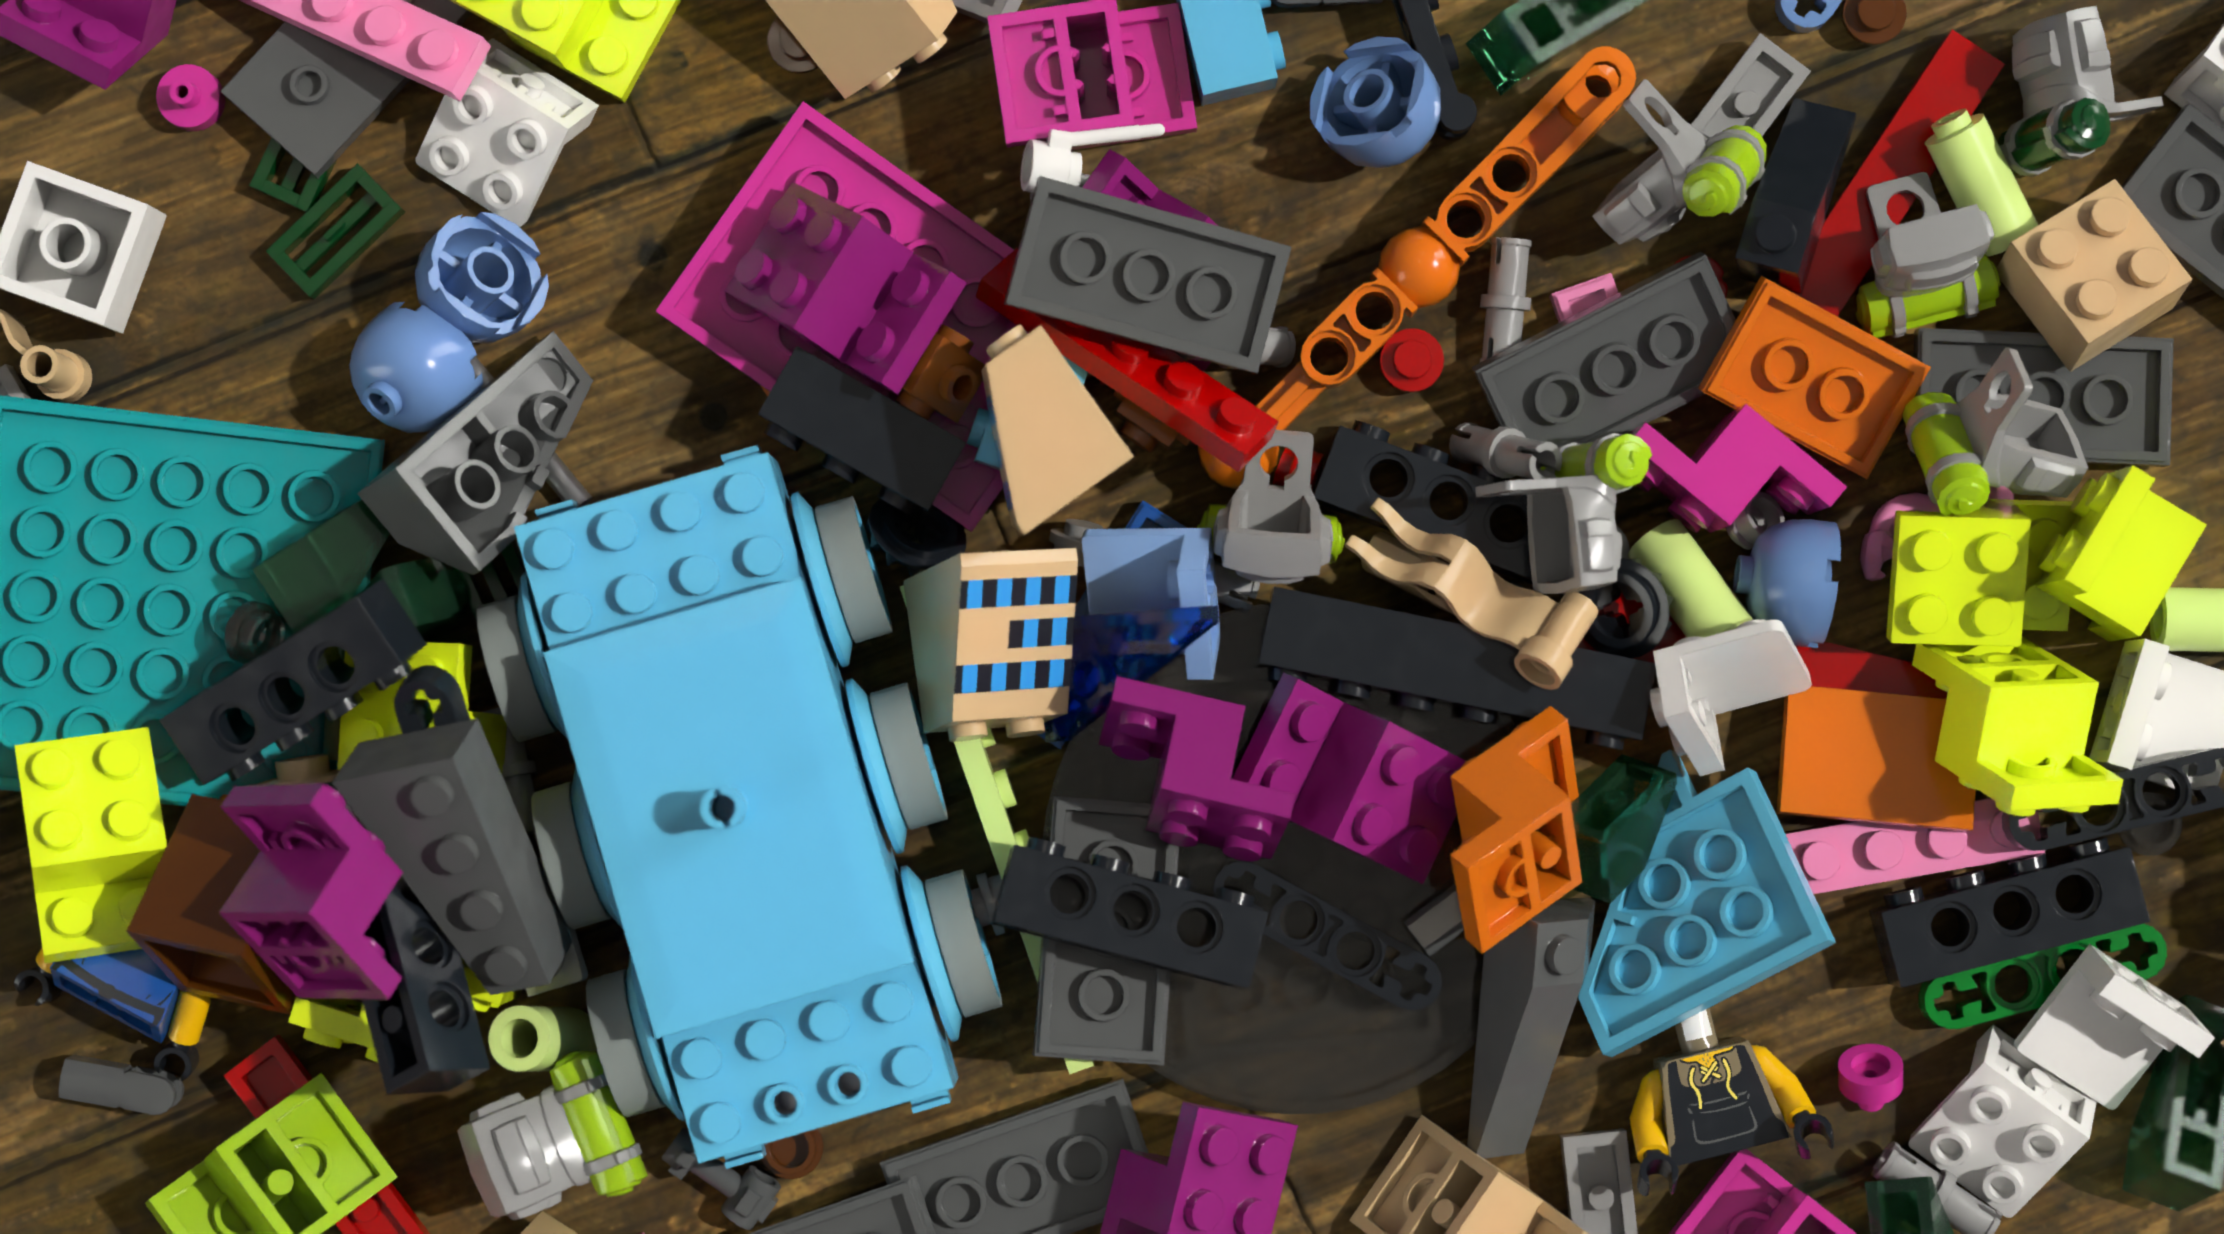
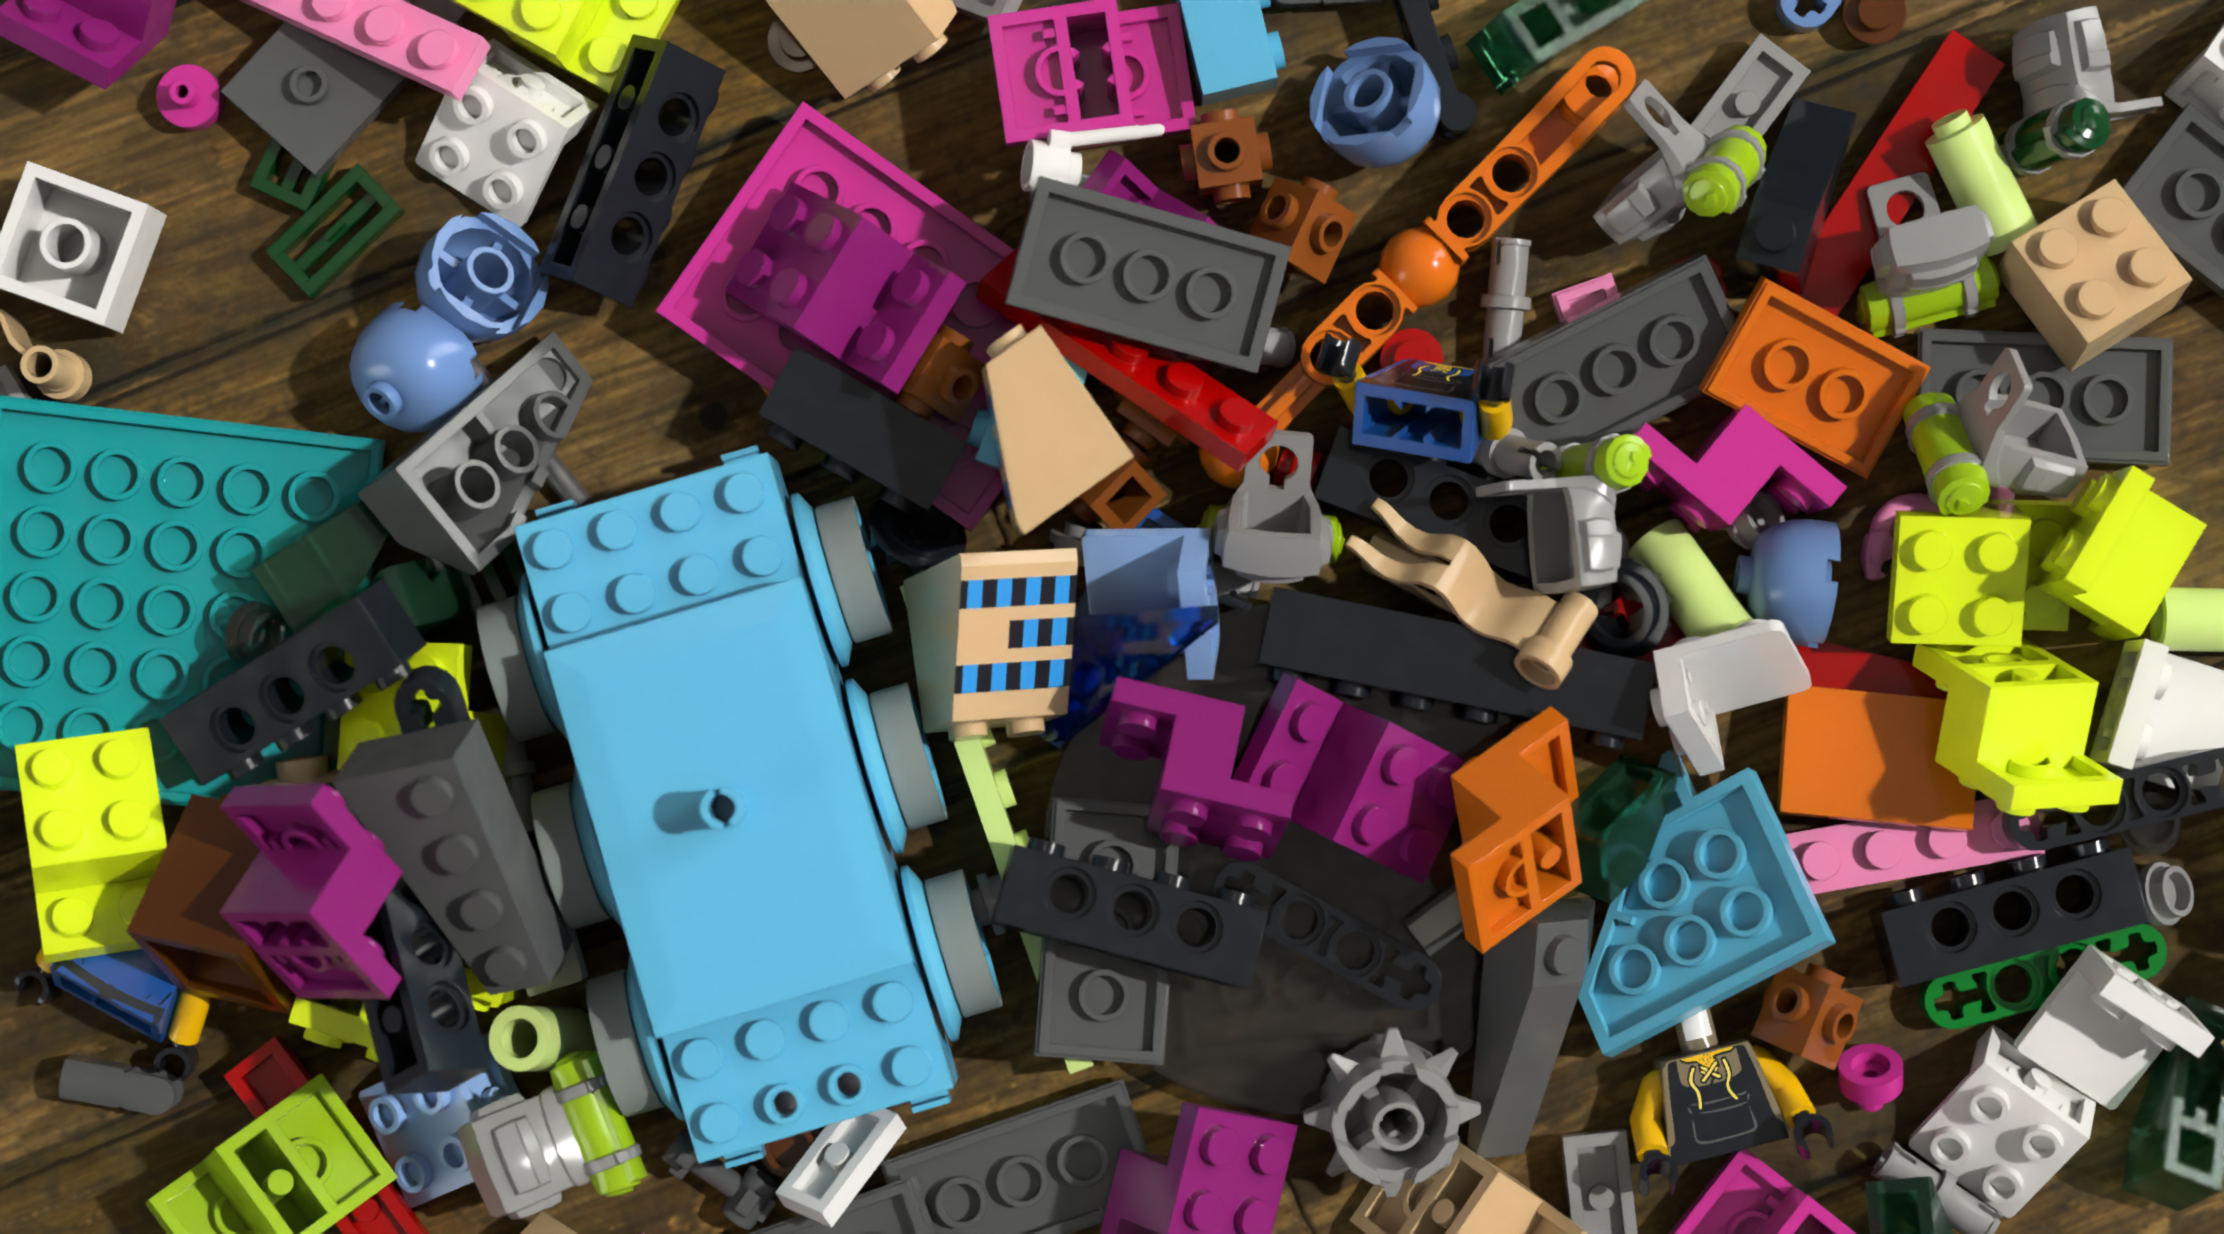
(422, 1128): none -> light blue bracket
(605, 187): none -> black brick
(839, 1165): none -> white plate
(1122, 496): none -> dark orange brick
(1225, 181): none -> dark orange brick
(1308, 222): none -> dark orange brick
(1384, 1144): none -> light grey brick
(1420, 403): none -> torso
(1808, 1014): none -> dark orange brick
(2166, 892): none -> light grey plate

